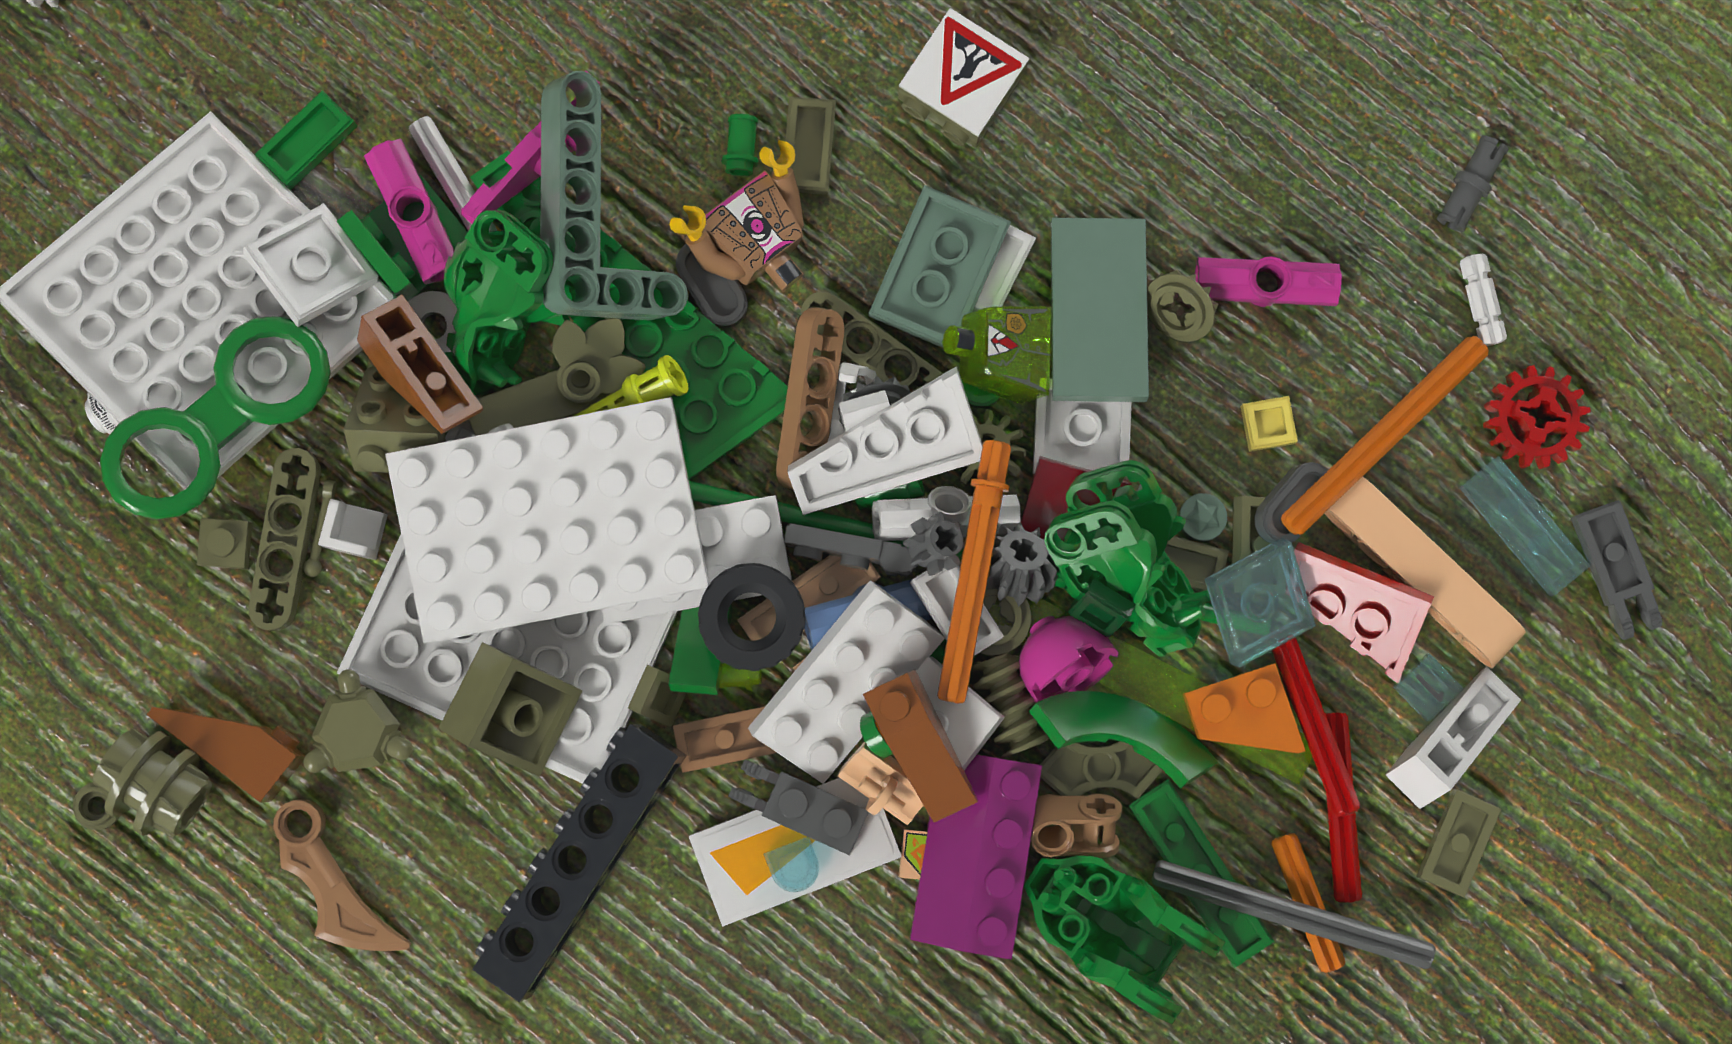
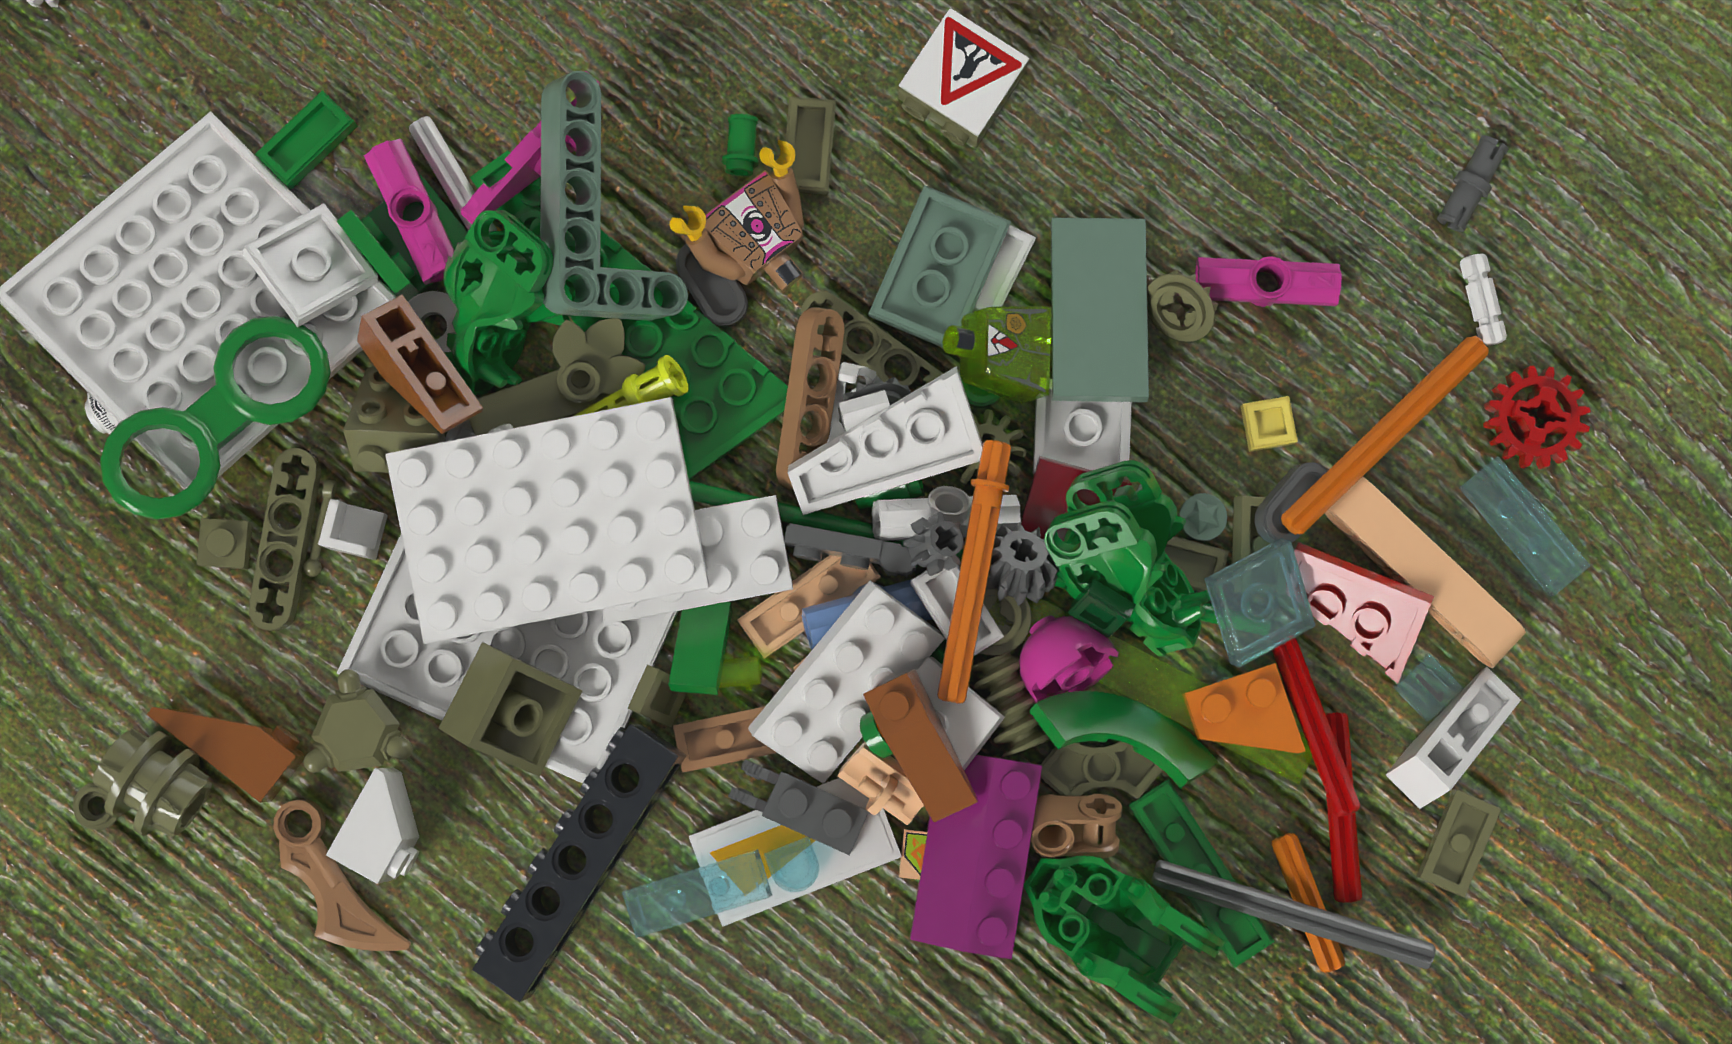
(379, 830): none -> white slope
(697, 893): none -> clear light blue tile
(762, 652): black tyre -> none
(1617, 566): dark grey hinge -> none

